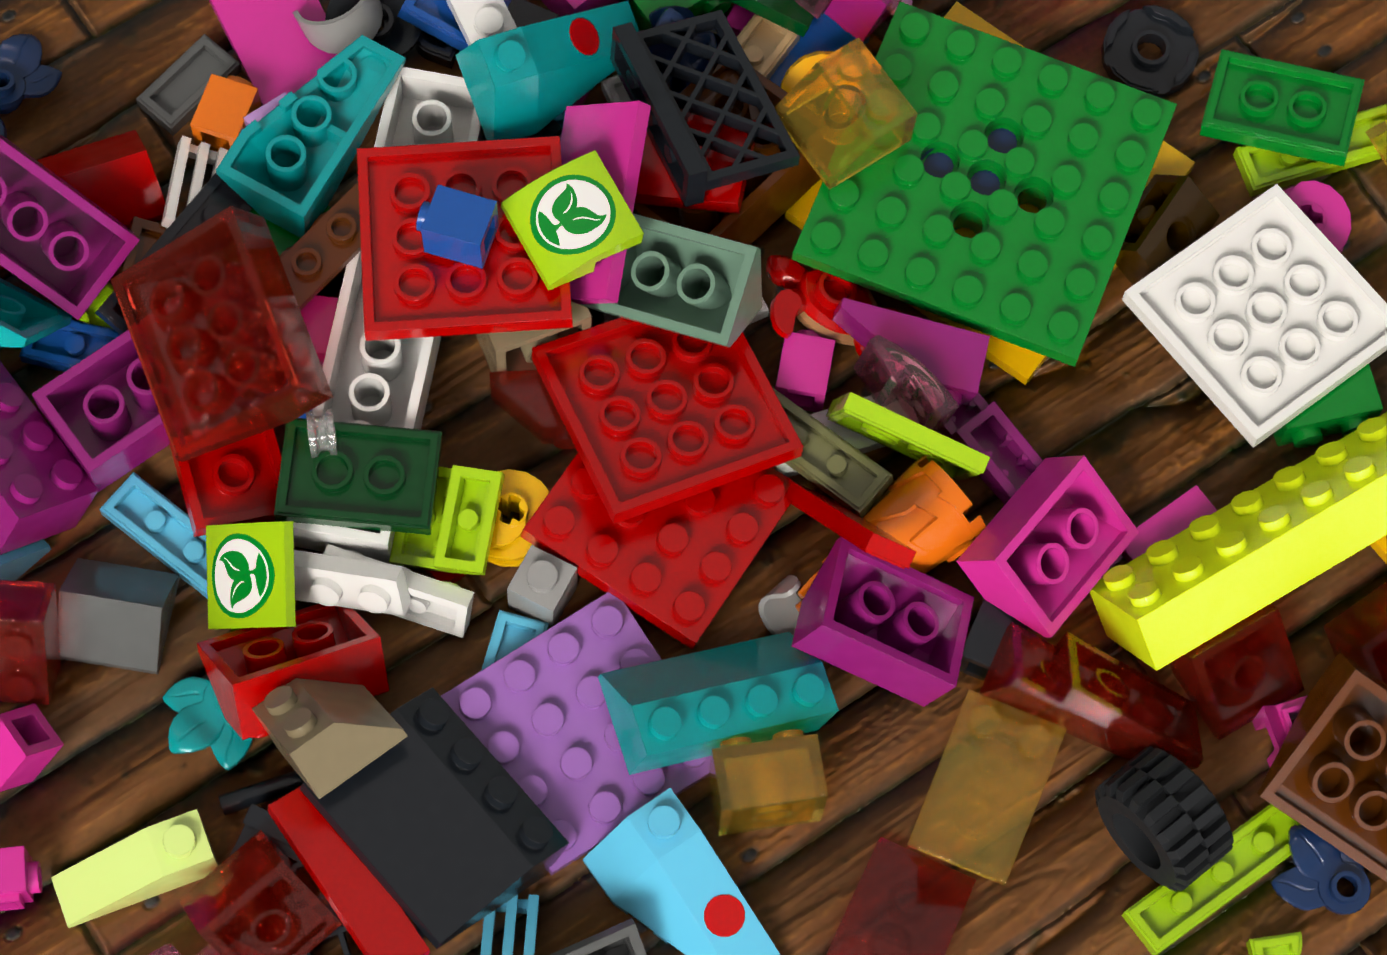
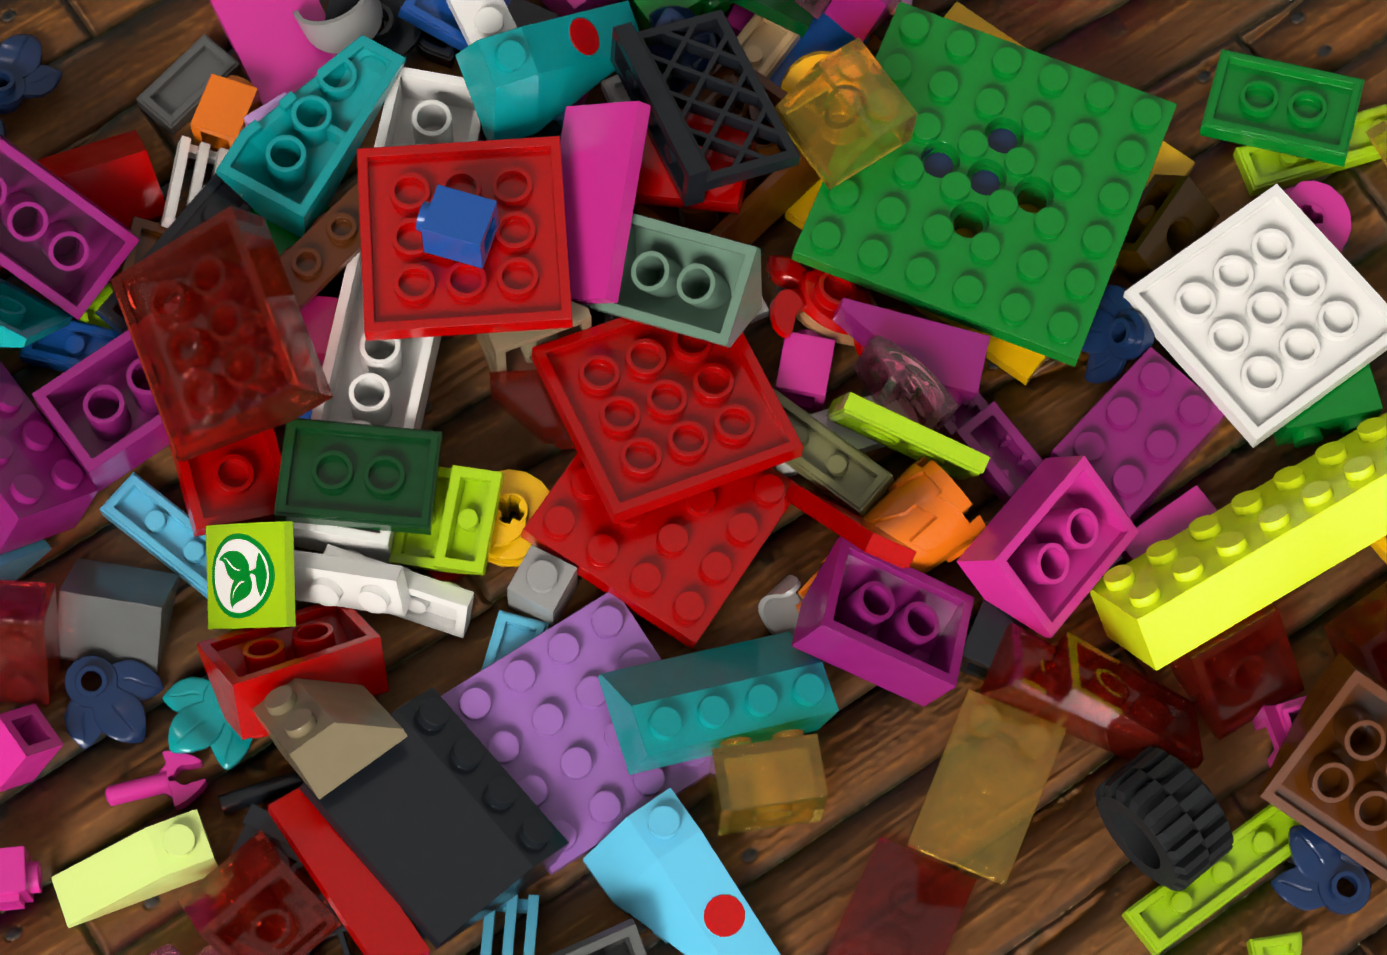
(114, 706): none -> dark blue plate
(161, 783): none -> dark pink bar
(321, 433): clear bush -> none
(571, 220): slope -> none
(1115, 336): none -> dark blue plate
(1144, 431): none -> magenta brick
(1154, 26): black tile -> none

